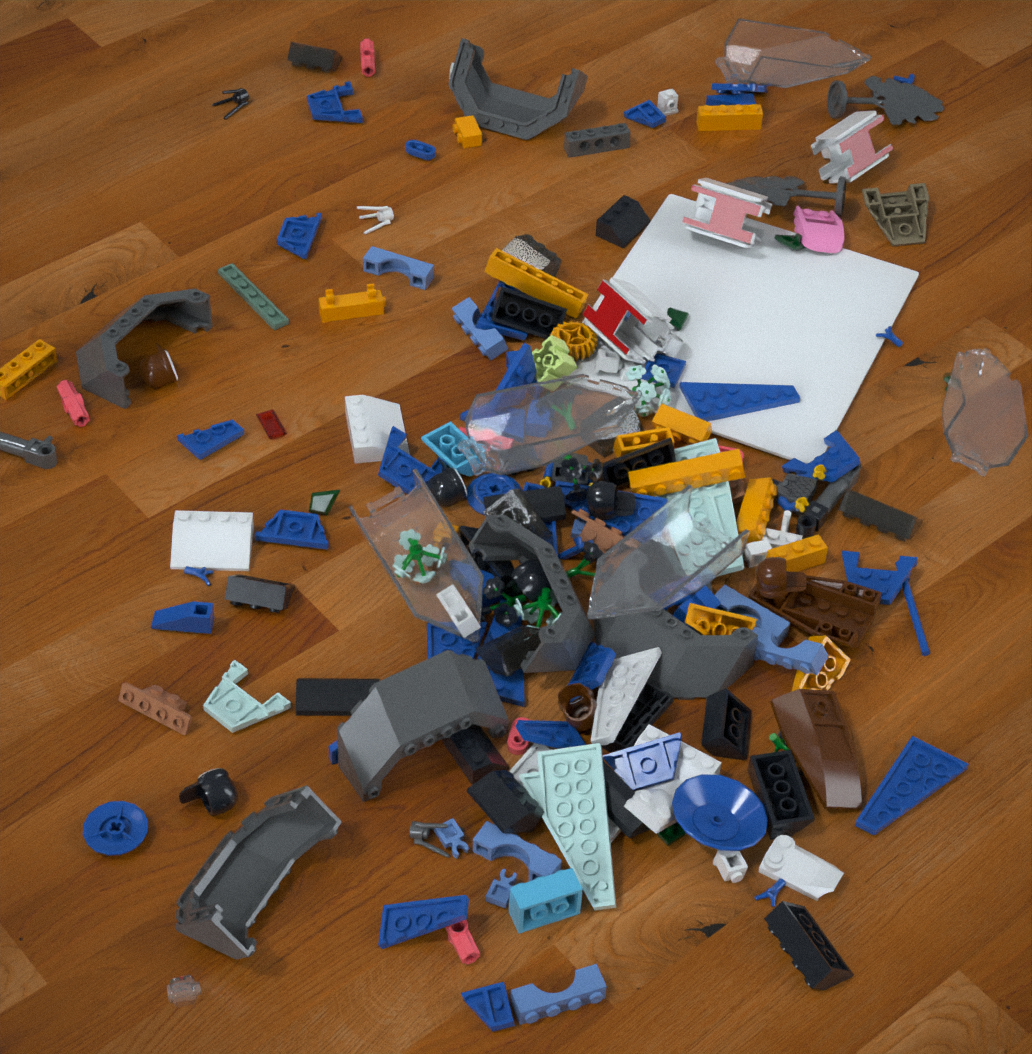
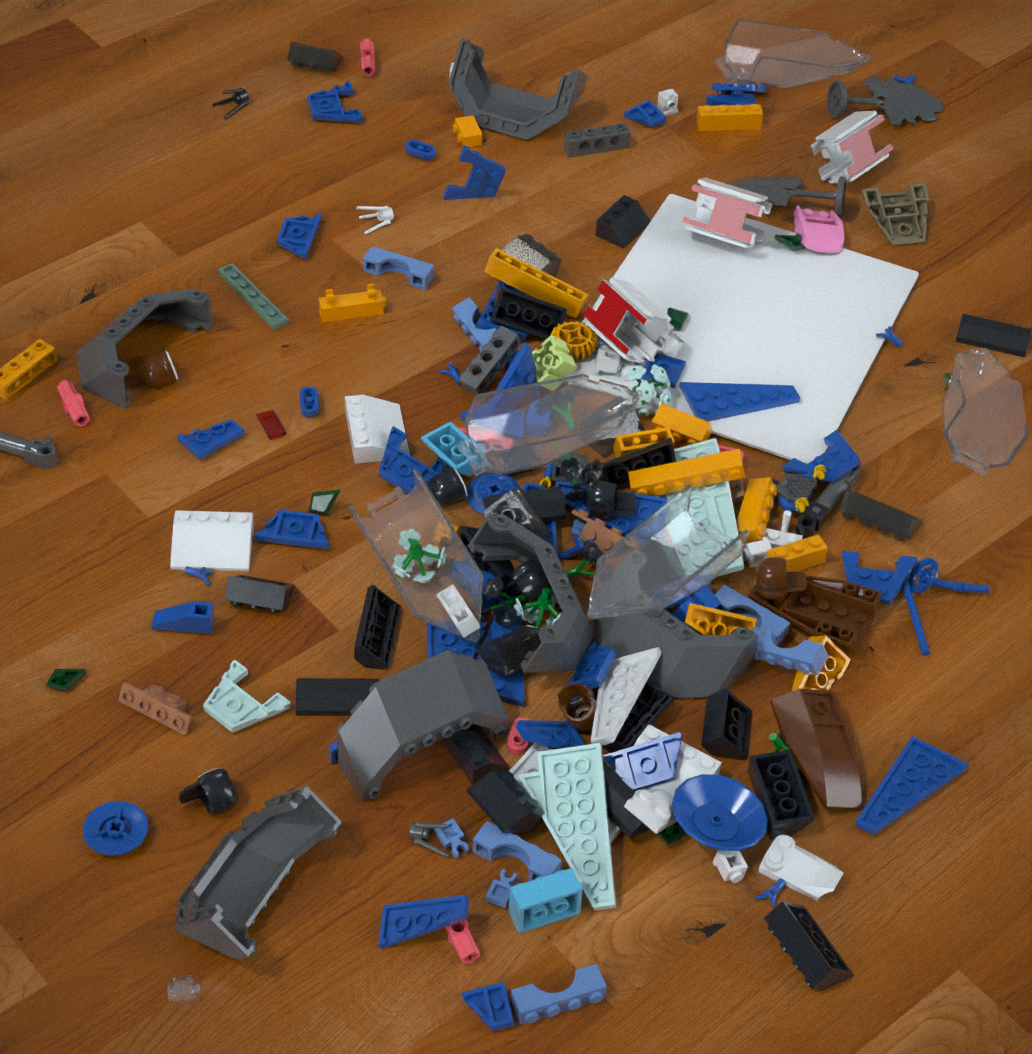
(65, 678): none -> dark green piece
(309, 401): none -> blue plate
(376, 630): none -> black piece
(452, 372): none -> blue bar
(482, 180): none -> blue wing
(489, 370): none -> dark grey brick
(929, 579): none -> blue dish
(993, 335): none -> black piece

